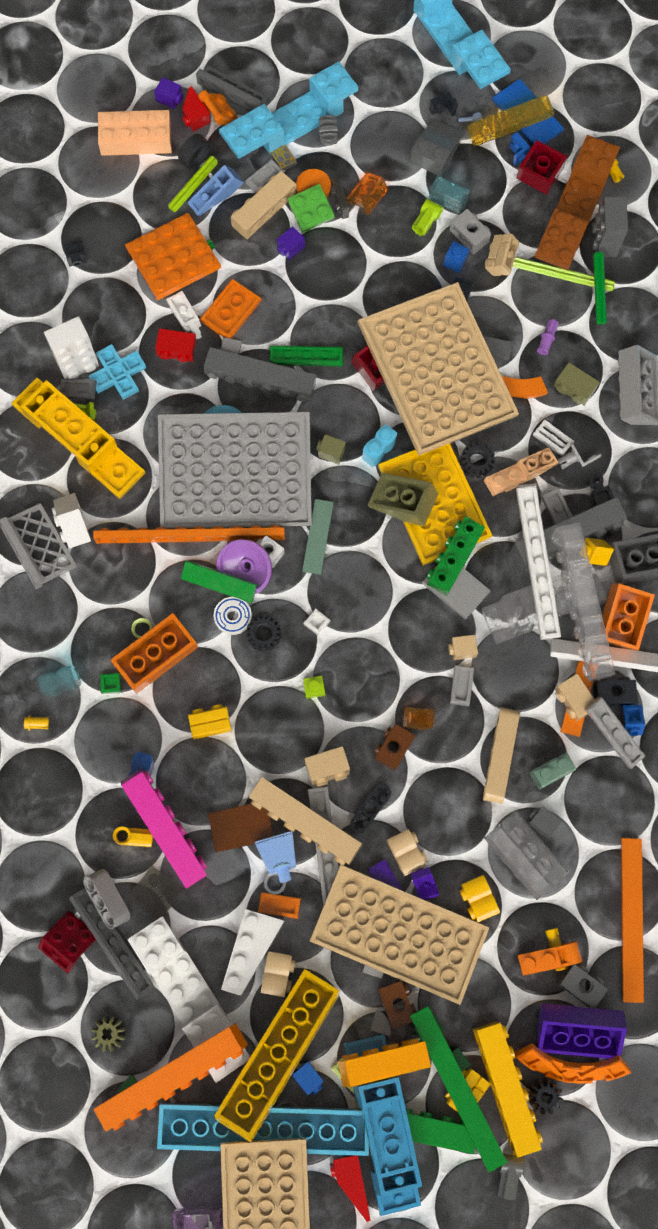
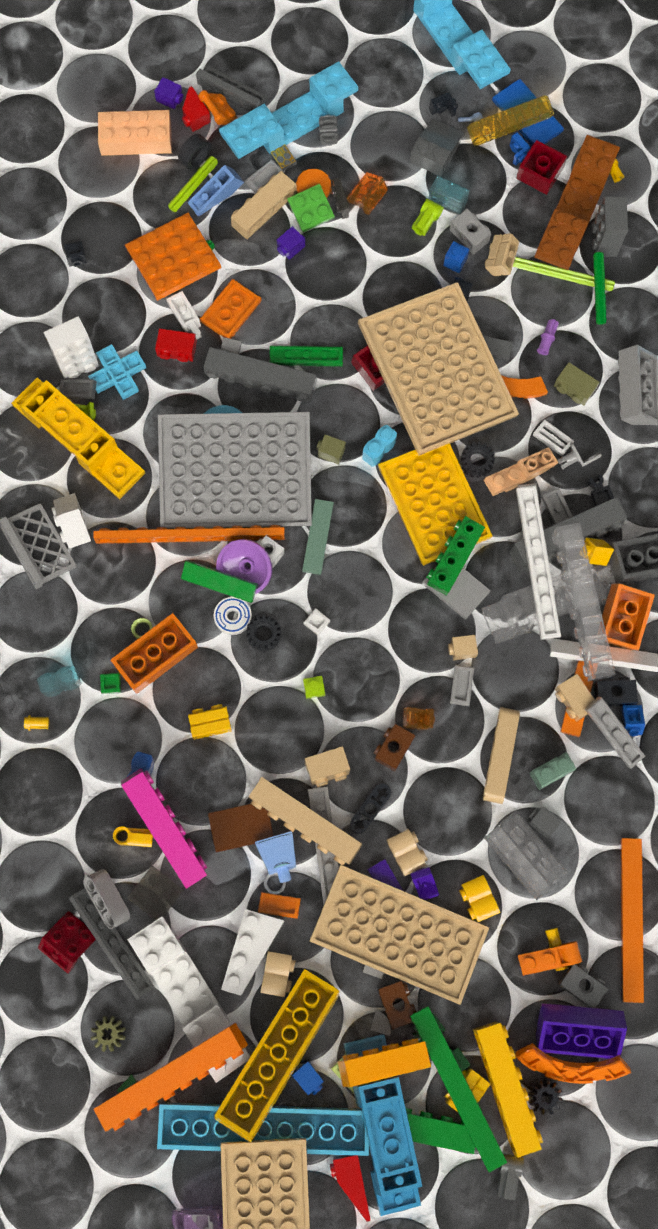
(404, 498): olive slope -> none

